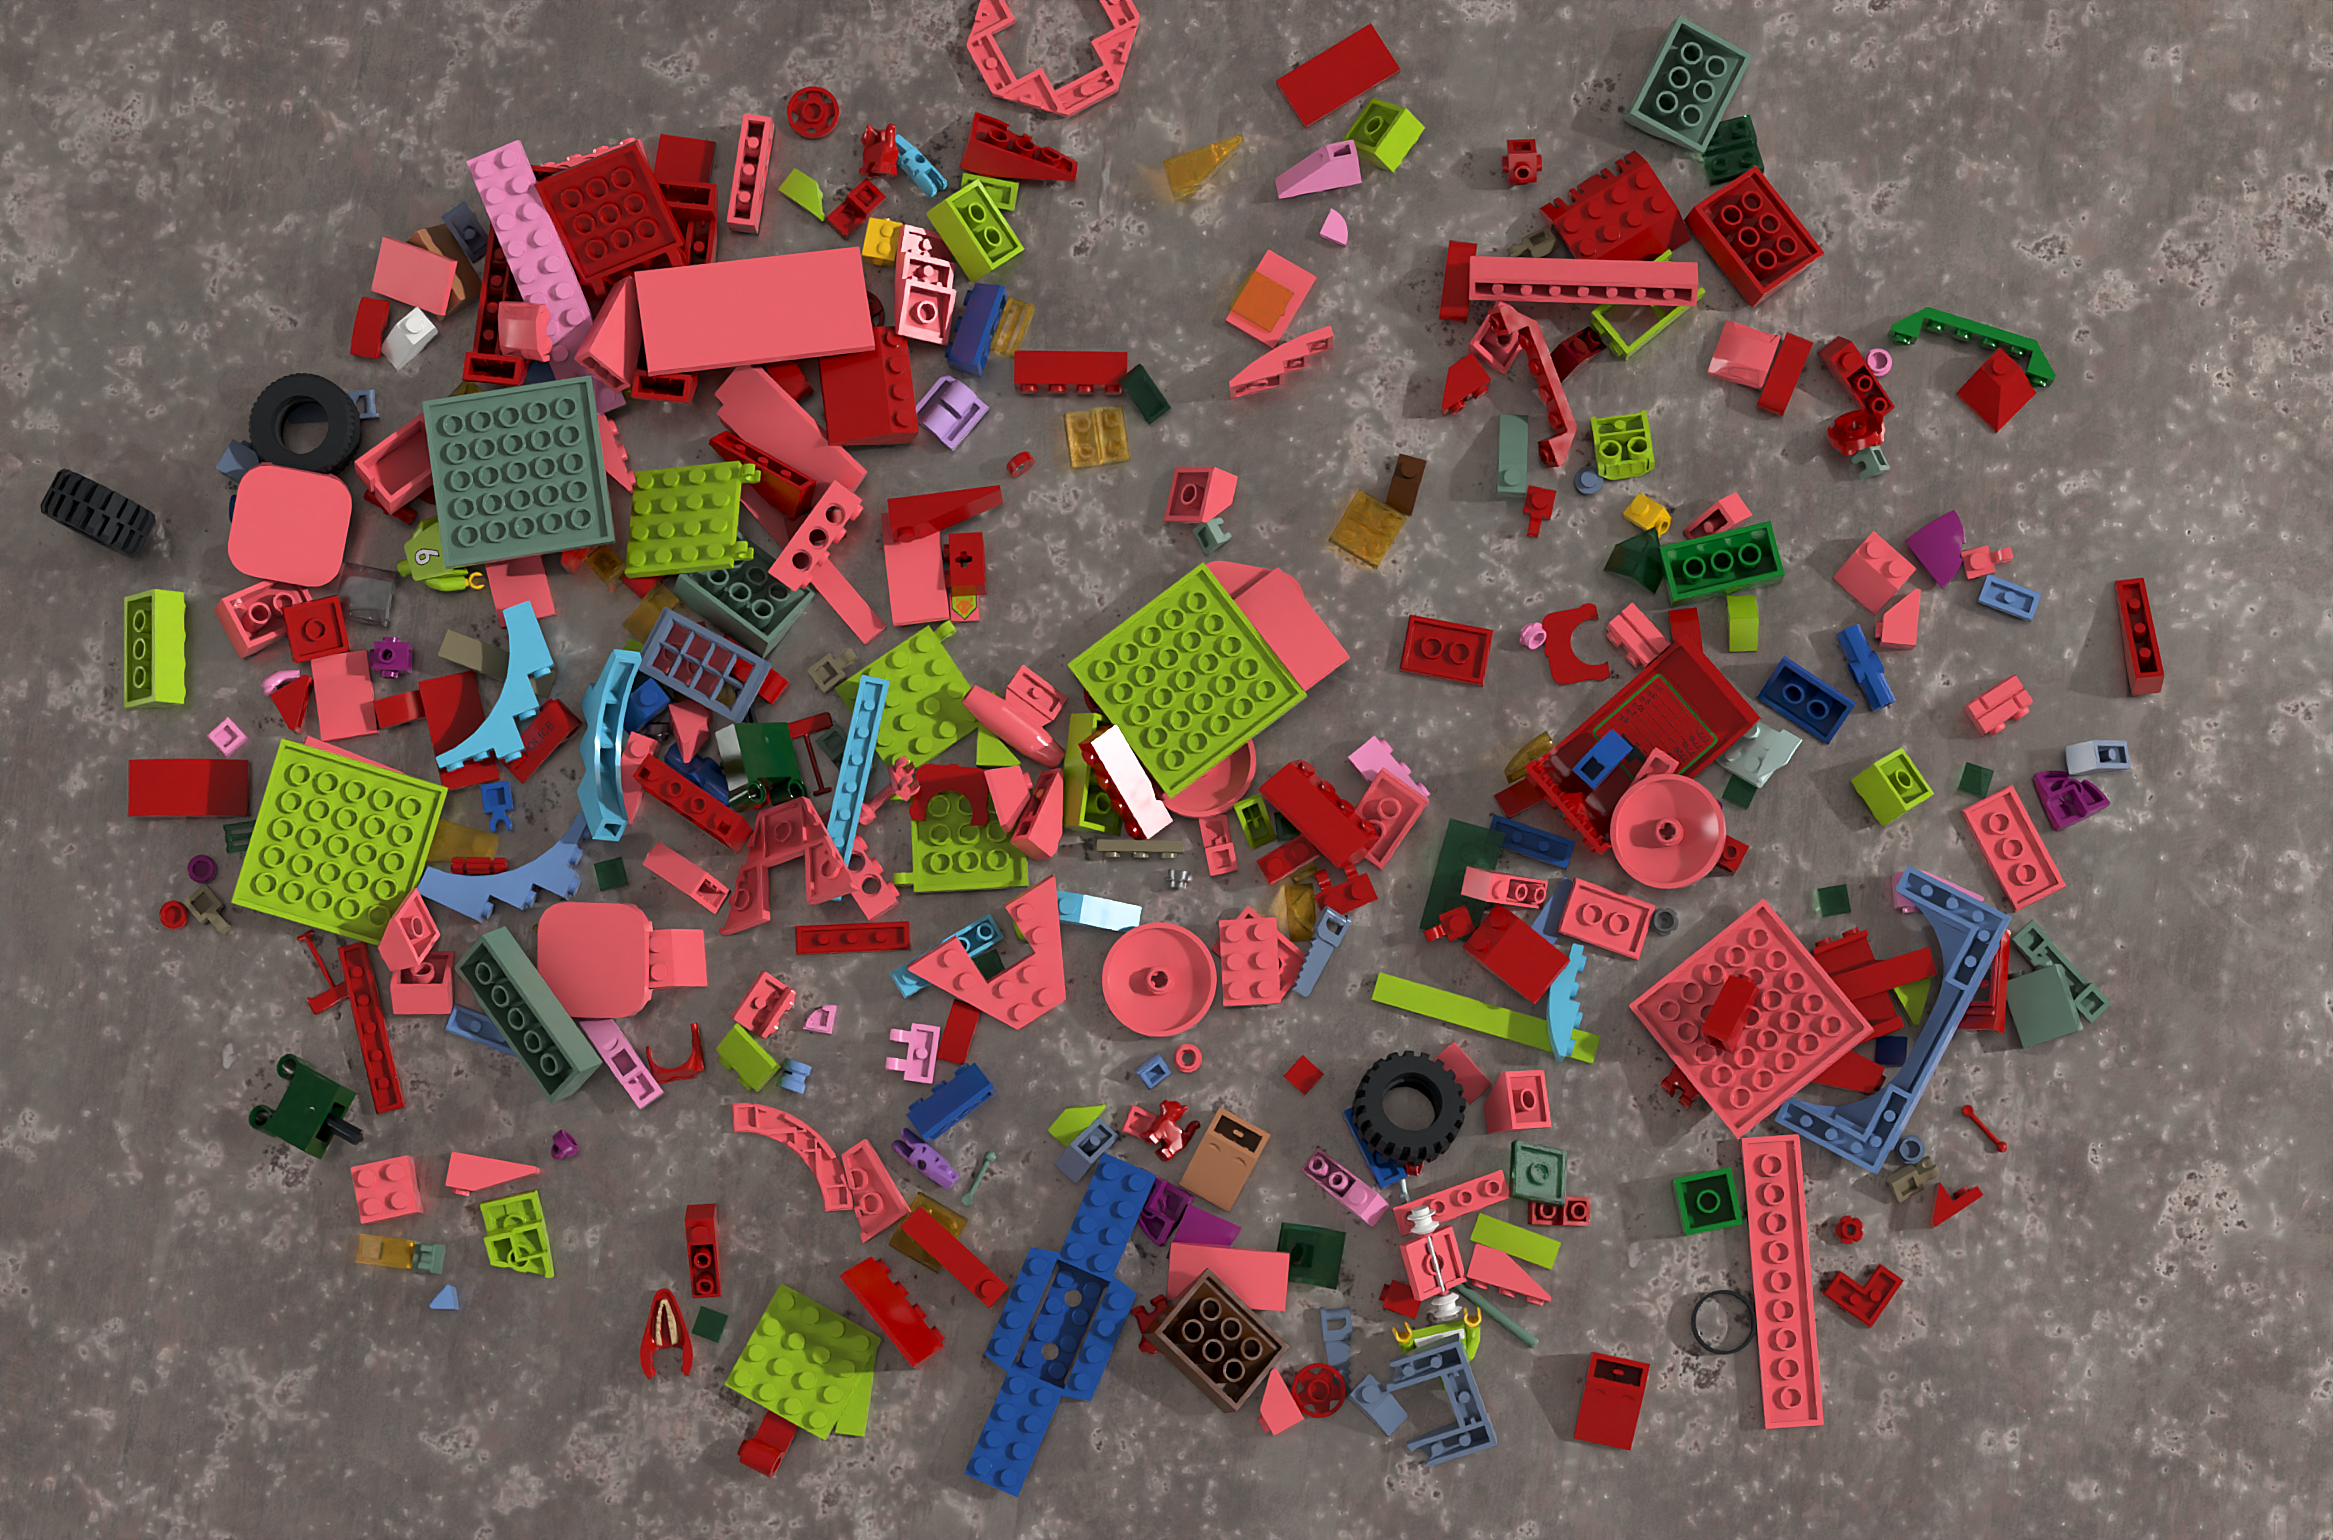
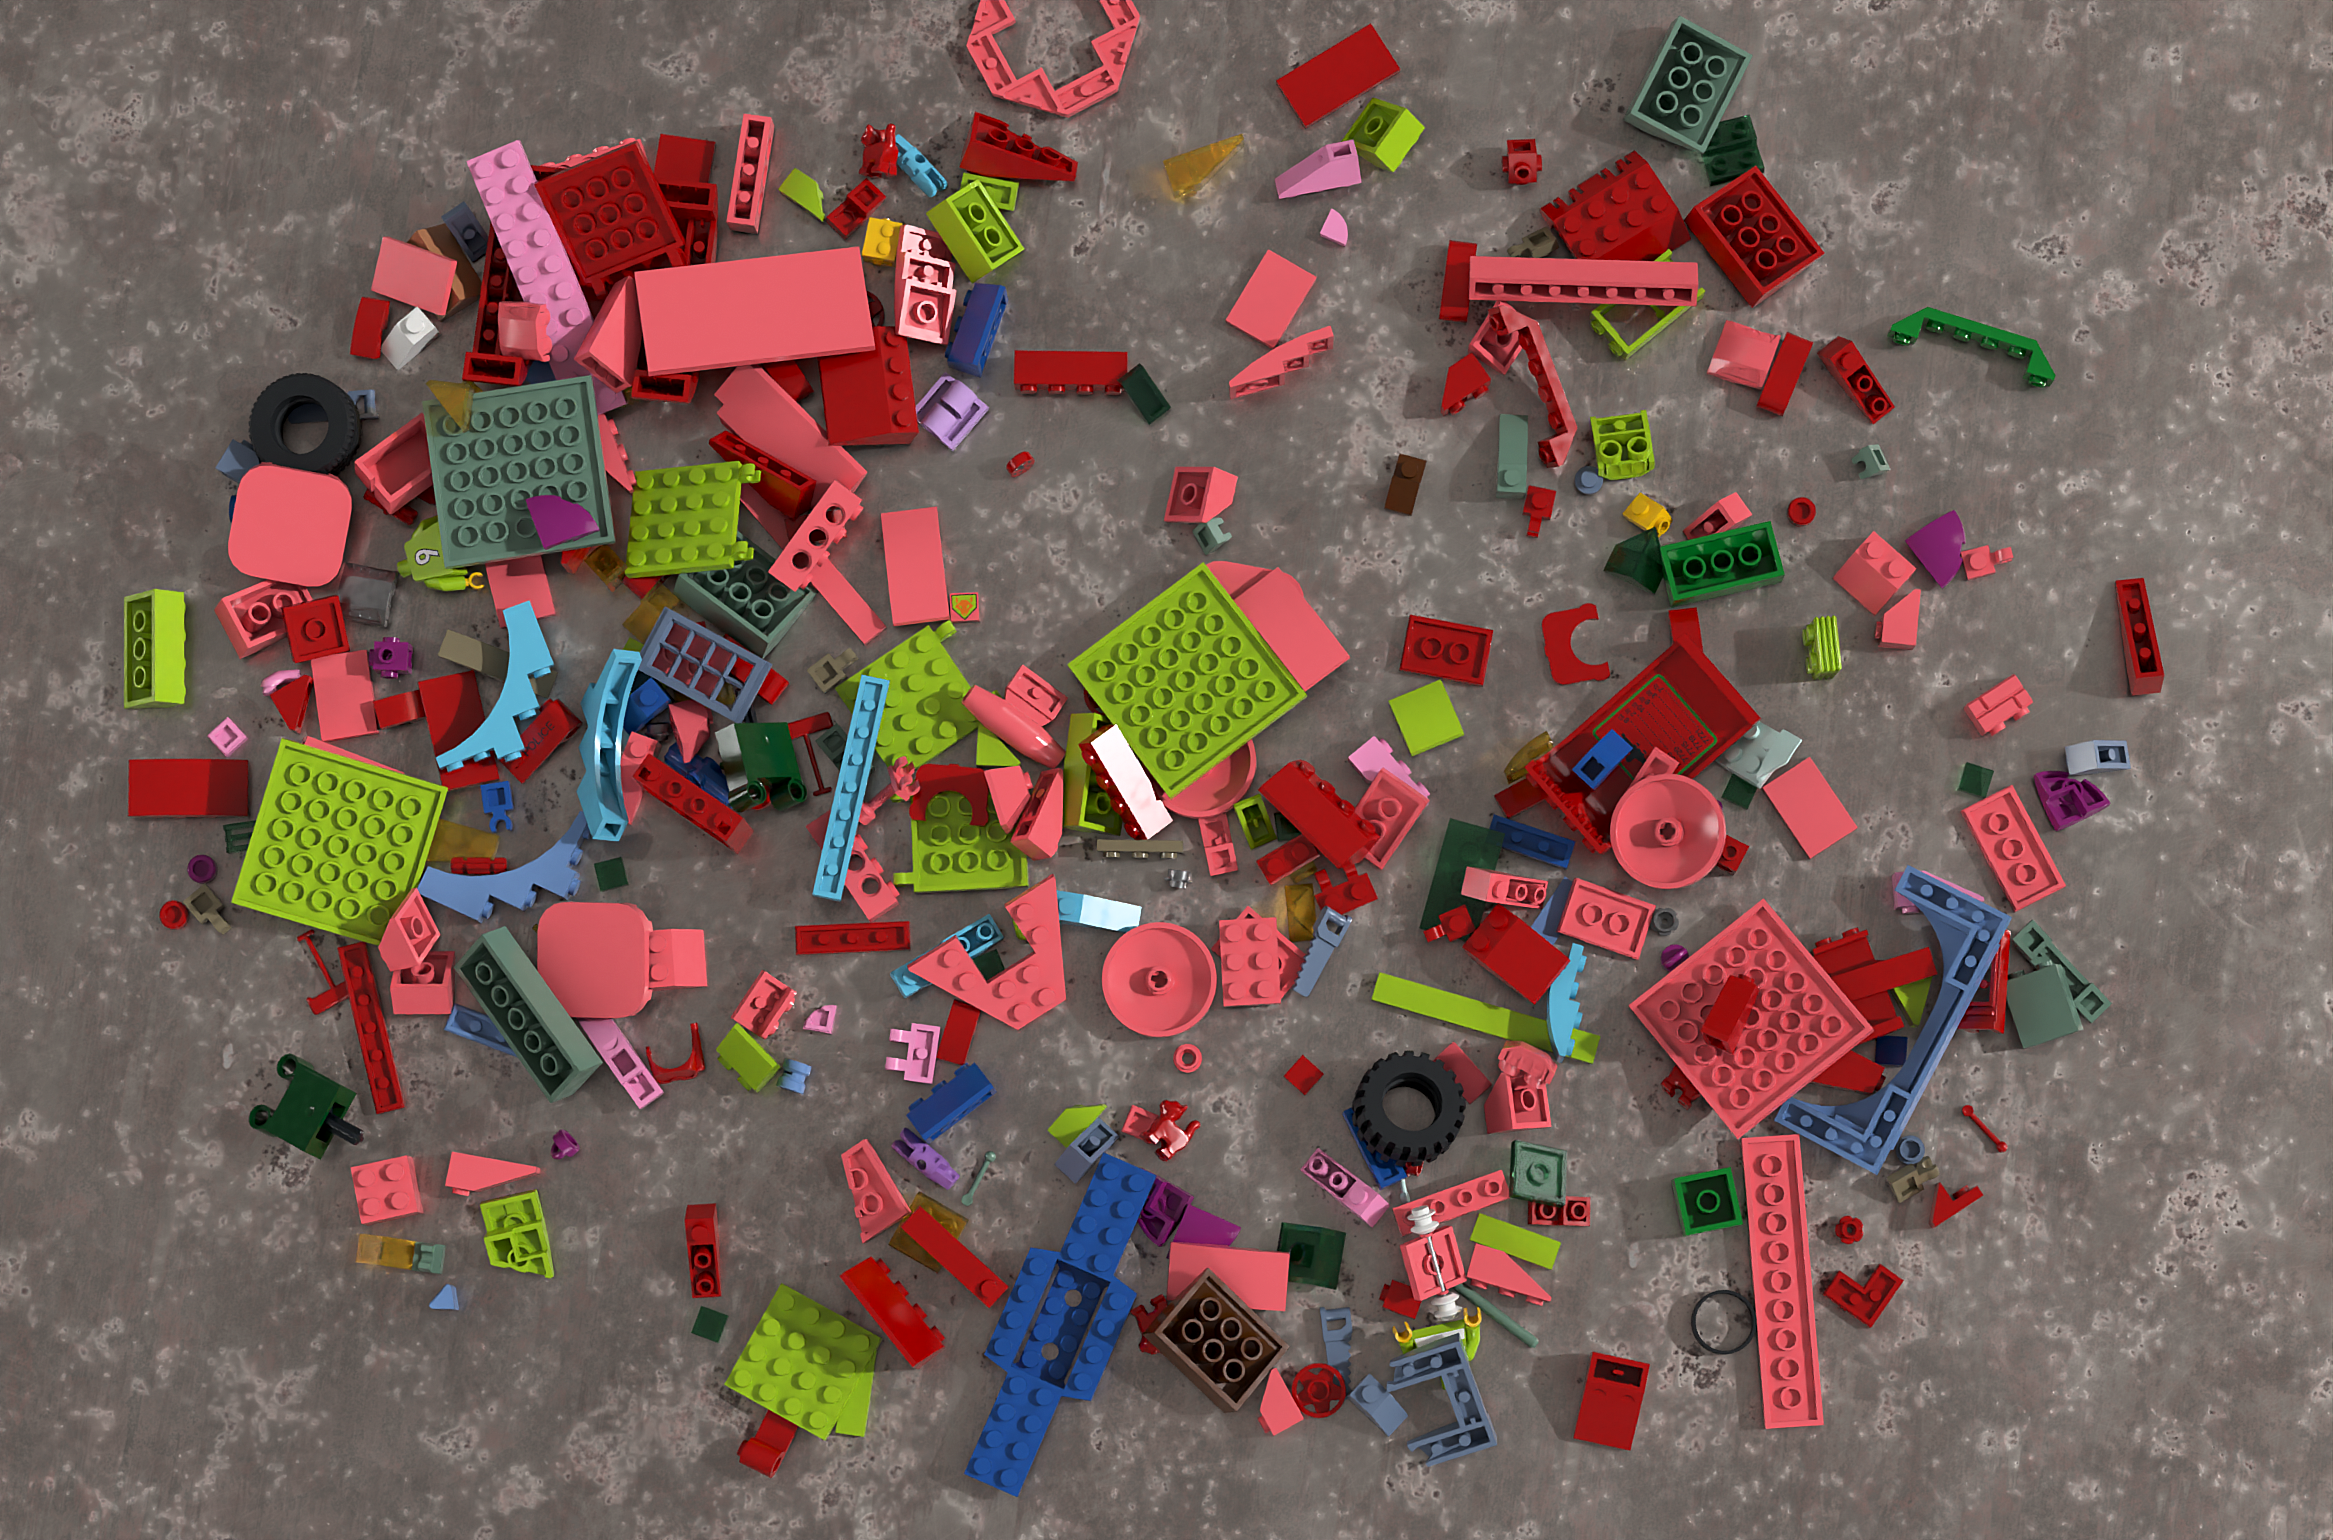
(98, 513): black tyre -> none
(456, 399): none -> clear yellow slope
(559, 520): none -> magenta brick
(665, 1330): red animal -> none
(686, 877): coral slope -> none
(779, 836): coral wing -> none
(805, 1142): coral tile -> none
(813, 112): red wheel -> none
(928, 513): red slope -> none
(969, 579): red brick -> none
(1004, 348): clear yellow tile -> none
(1096, 437): clear yellow slope -> none
(1152, 1071): medium blue slope -> none
(1224, 1159): nougat slope -> none
(1261, 300): piece -> none
(1368, 529): clear yellow slope -> none
(1426, 717): none -> lime slope
(1532, 635): bright pink plate -> none
(1535, 1062): none -> coral slope
(1576, 353): dark red slope -> none
(1637, 637): coral brick -> none
(1673, 957): none -> magenta tile
(1742, 623): lime slope -> none
(1801, 511): none -> red tile
(1806, 700): blue slope -> none
(1809, 808): none -> coral tile
(1824, 648): none -> lime brick
(1834, 900): clear green tile -> none
(1856, 431): red plate -> none
(1865, 667): blue piece -> none
(1878, 361): bright pink plate -> none
(1892, 787): lime slope -> none
(1997, 390): red slope -> none
(2009, 597): medium blue plate -> none

